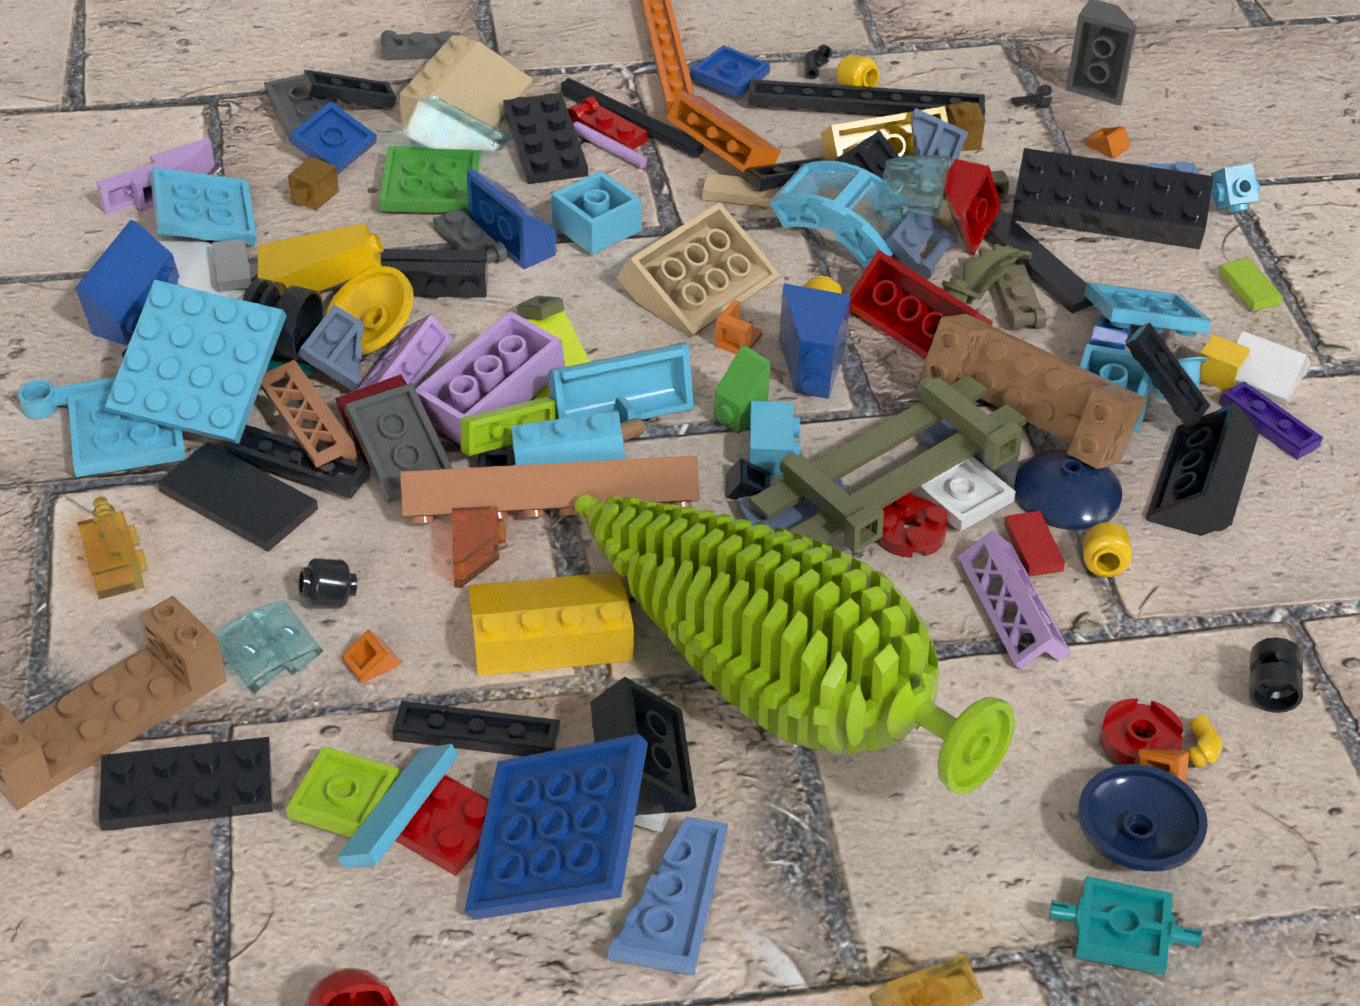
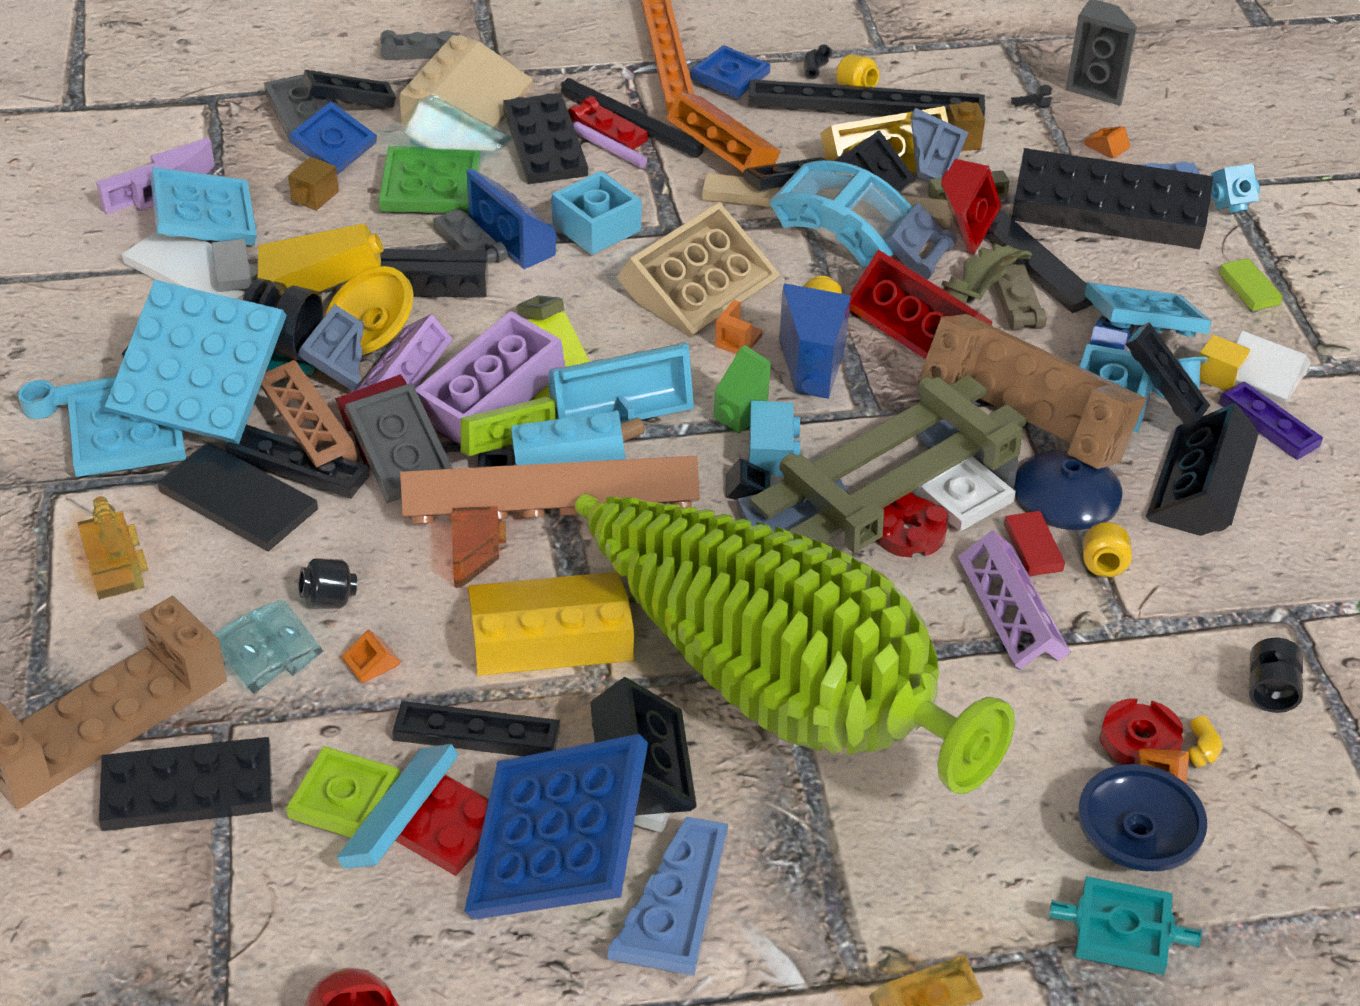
(121, 282): blue slope -> none
(912, 185): clear light blue slope -> none

